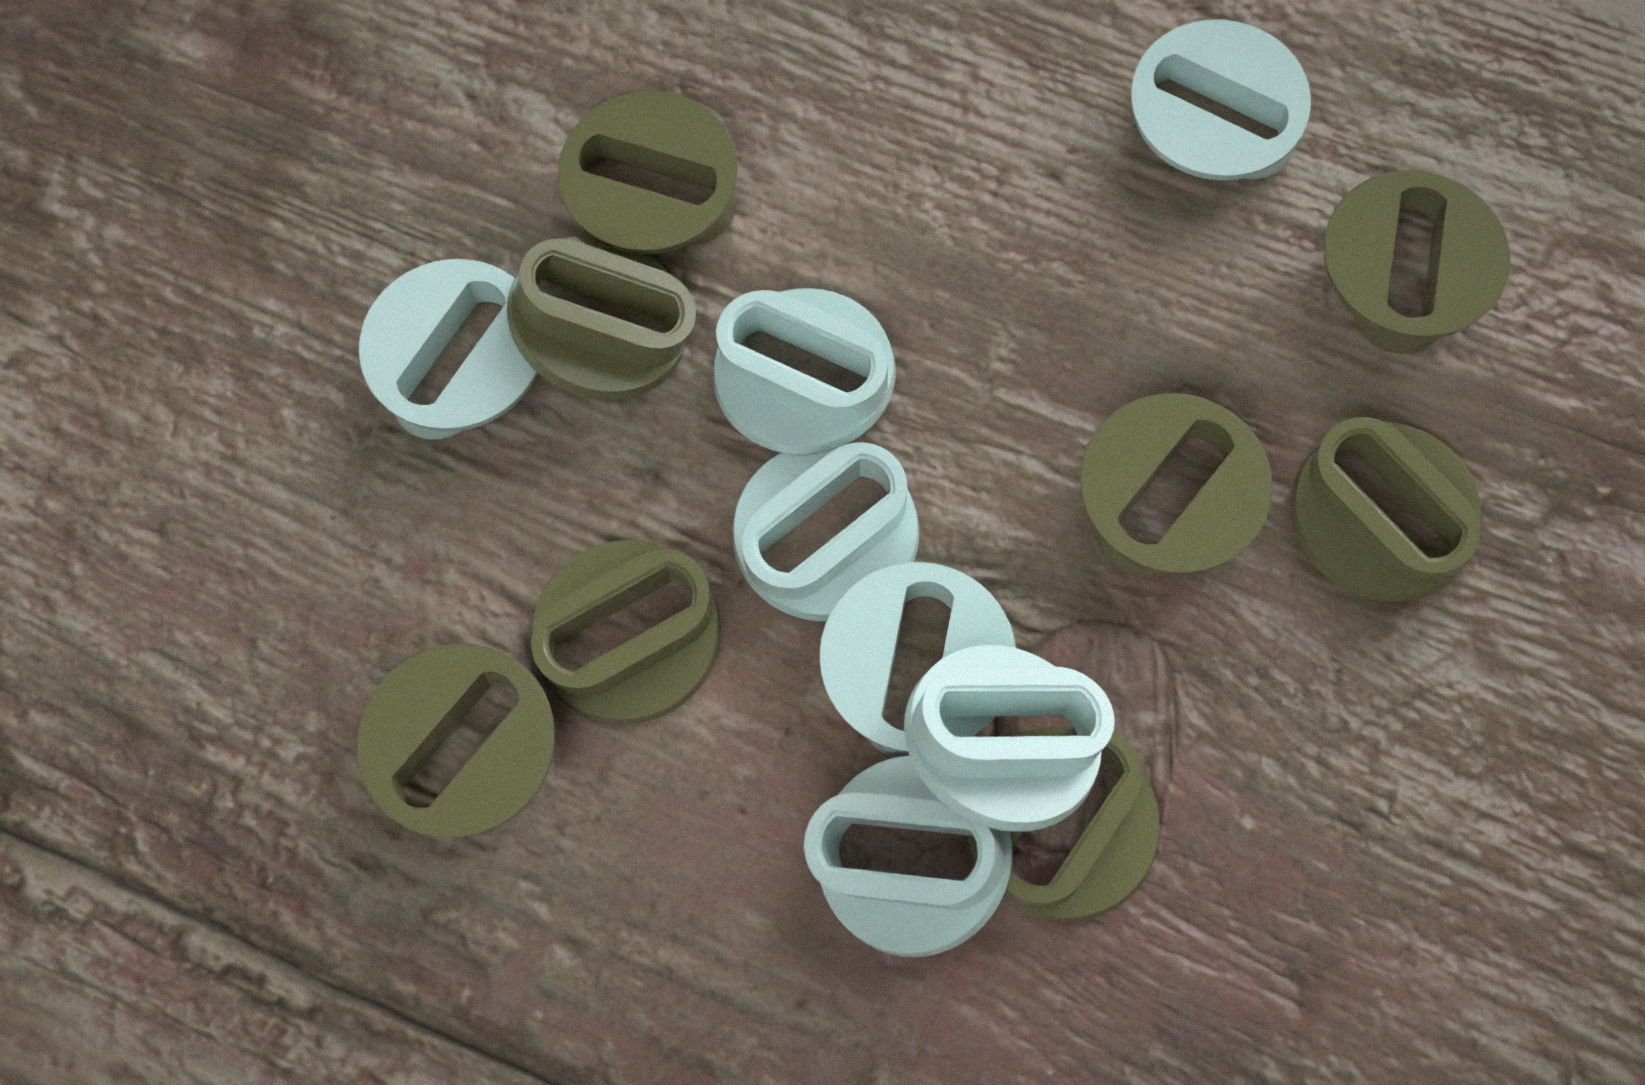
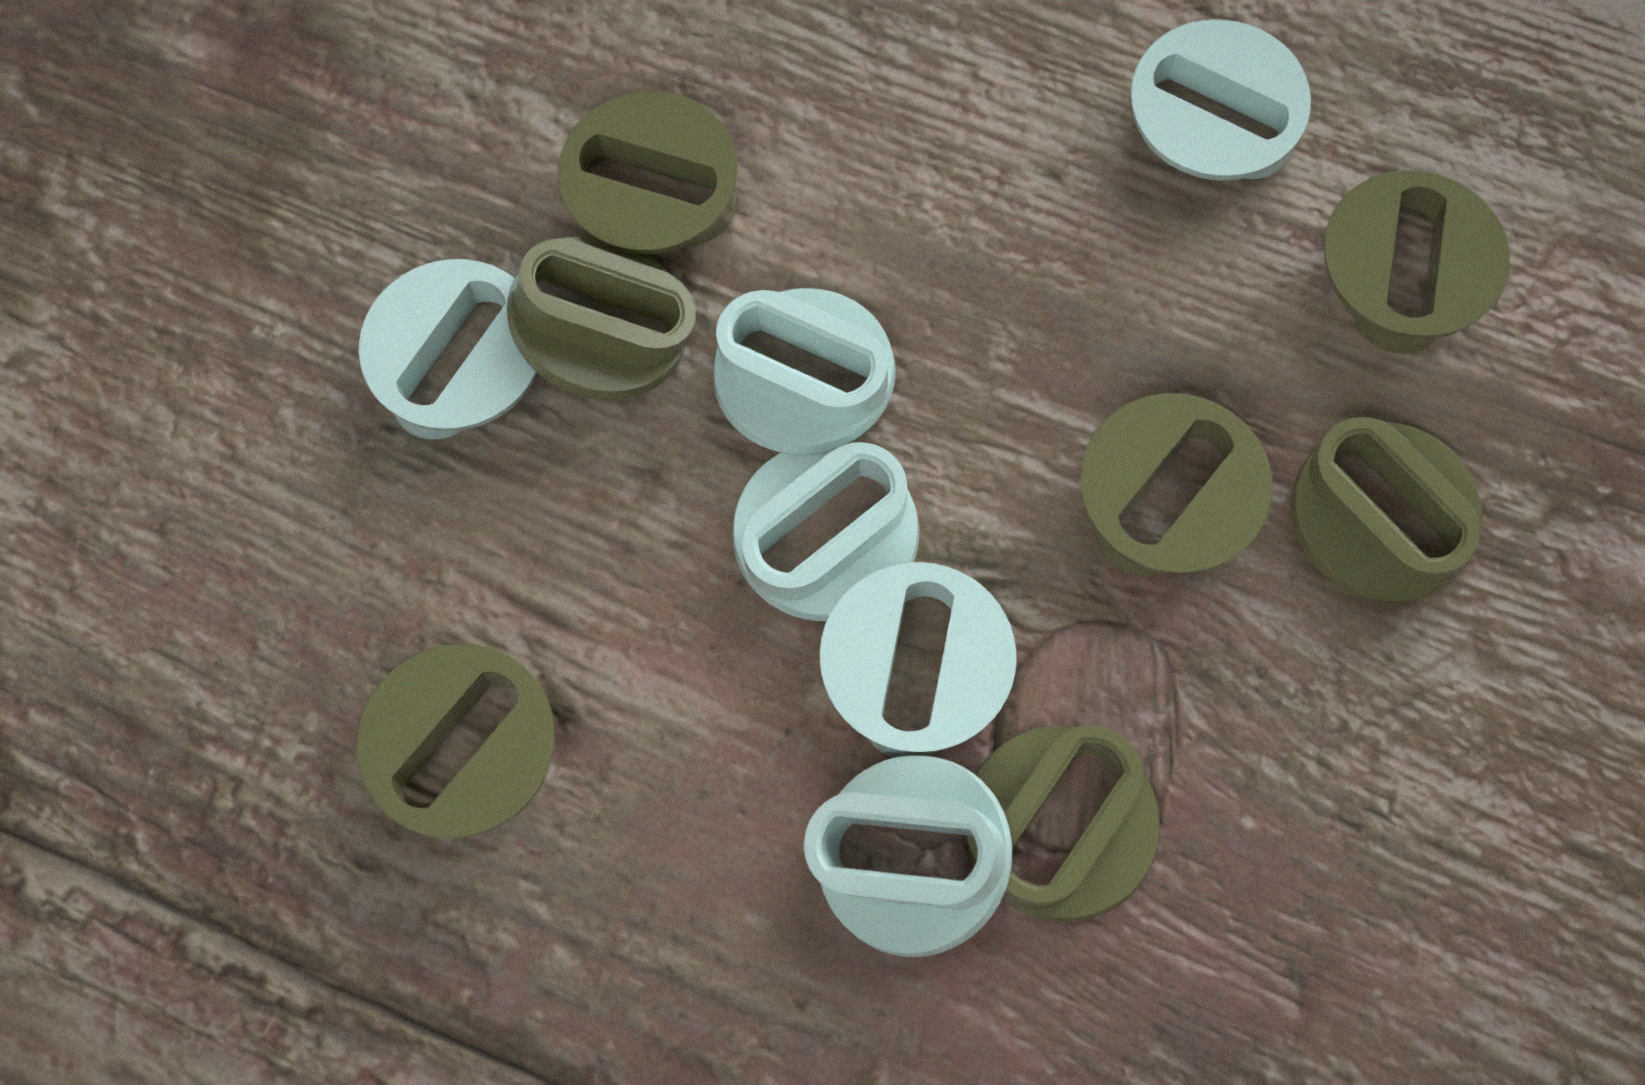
(647, 672): olive piece -> none
(1007, 779): light aqua piece -> none

